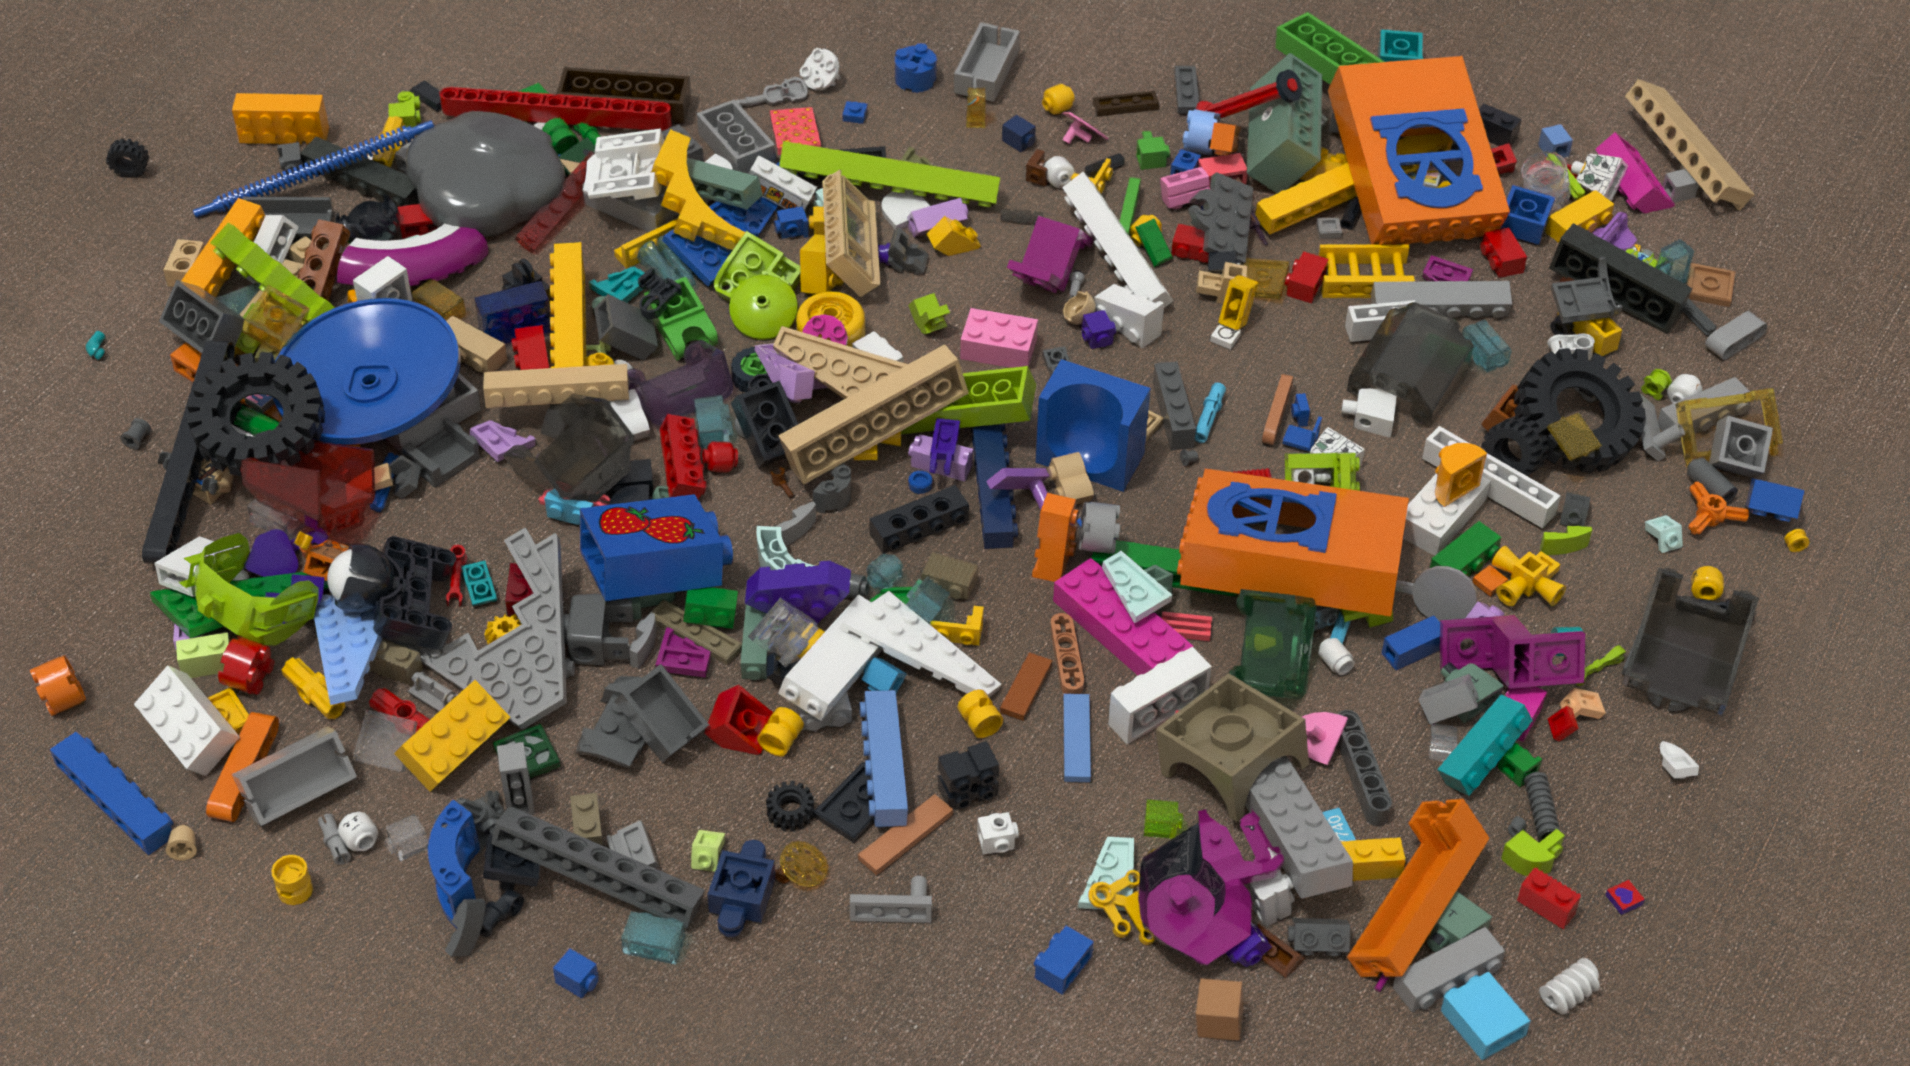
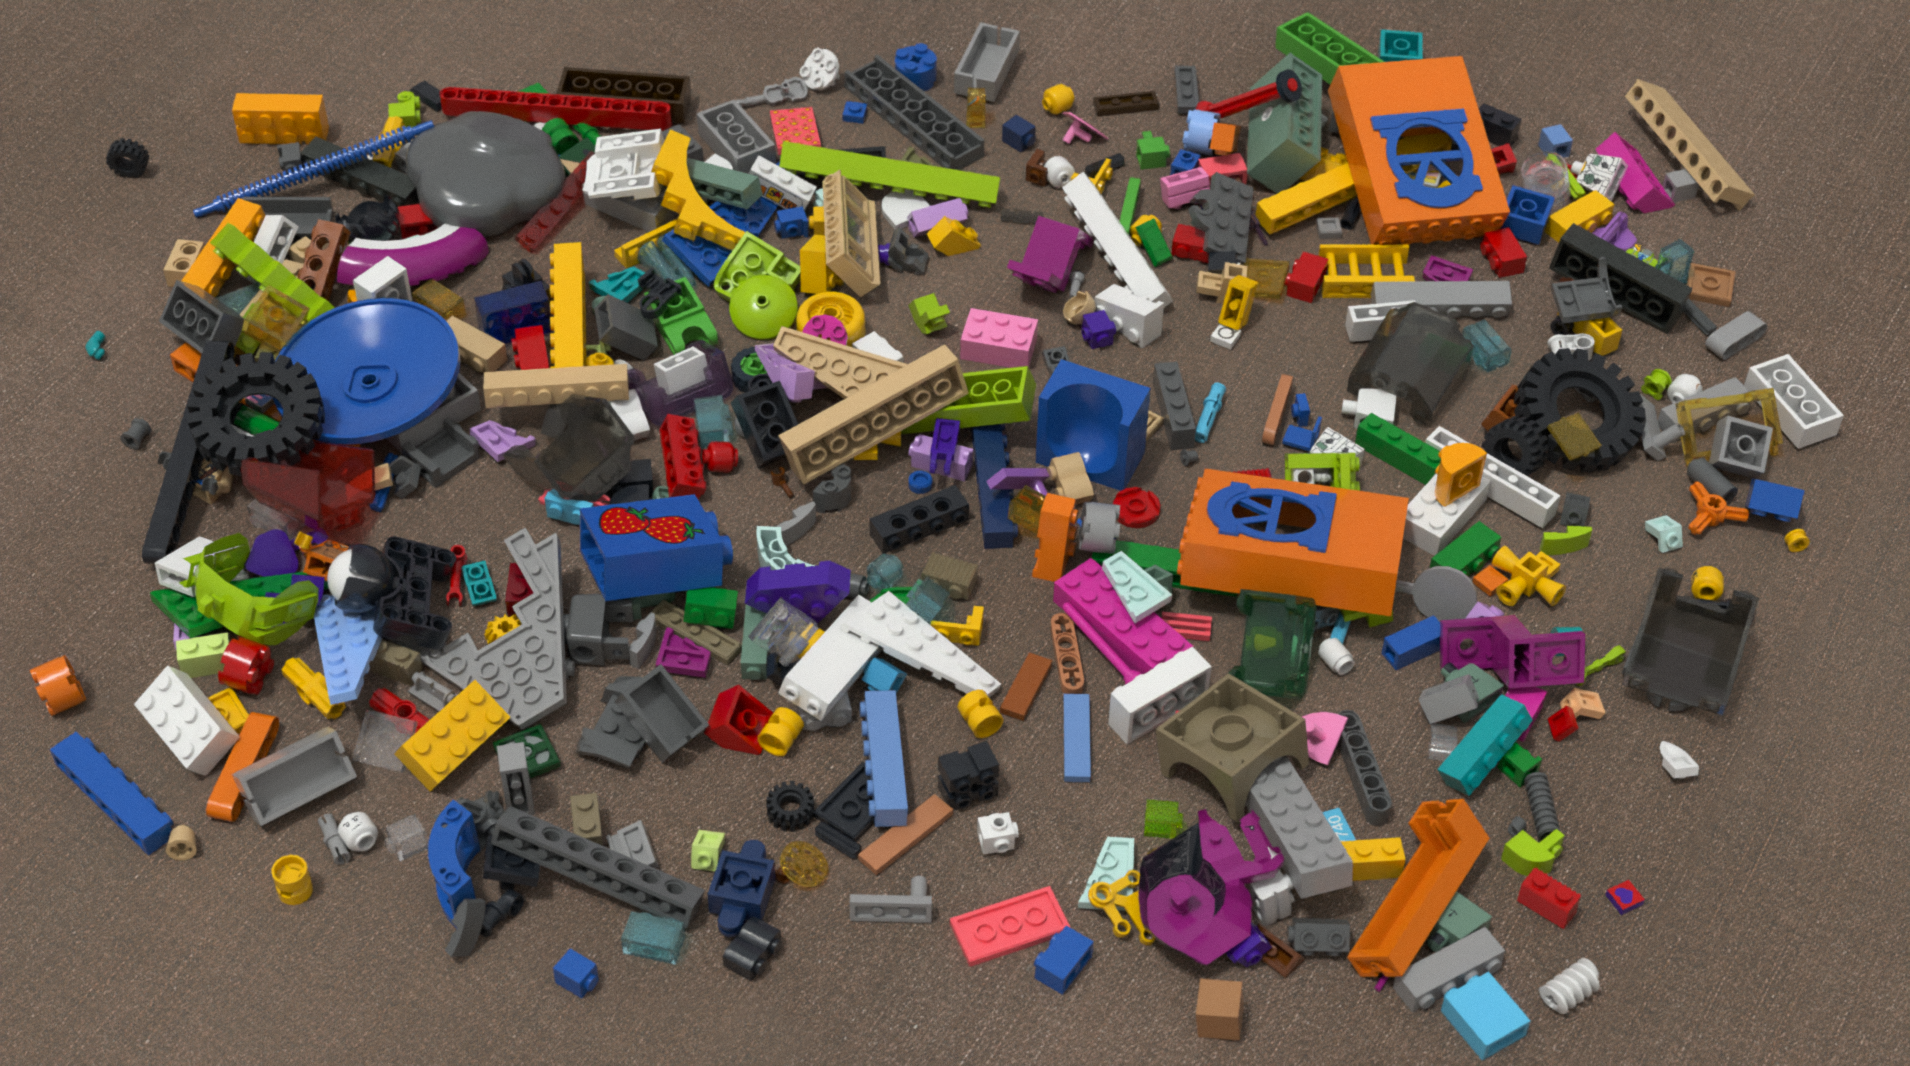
(681, 370): none -> white brick
(752, 948): none -> black brick
(838, 840): none -> black axle
(915, 114): none -> dark grey tile
(1008, 926): none -> coral tile
(1026, 508): none -> clear yellow panel
(1099, 642): none -> dark pink piece
(1137, 507): none -> red tile
(1397, 448): none -> green brick
(1802, 407): none -> white brick

